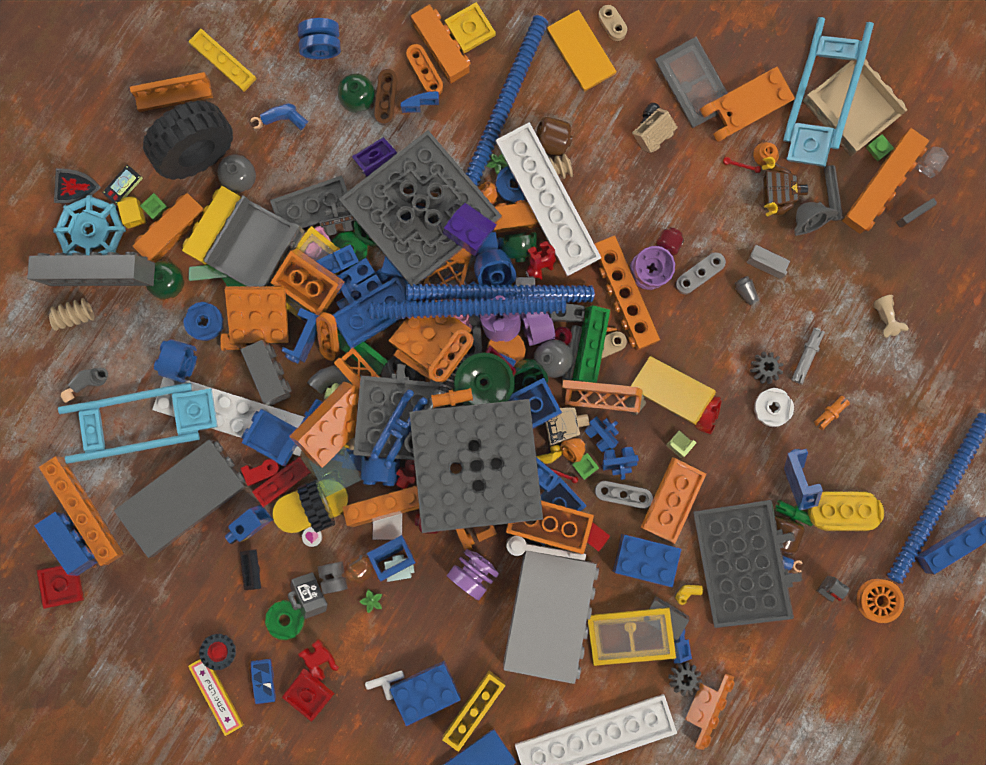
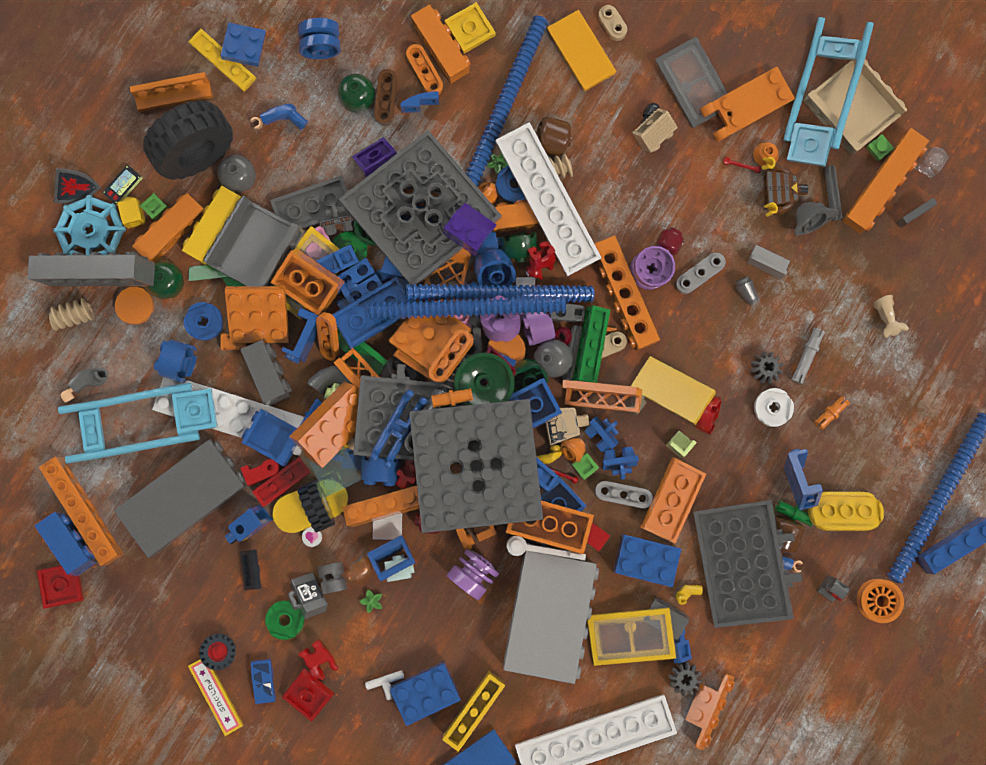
(134, 305): none -> orange tile
(243, 44): none -> blue plate

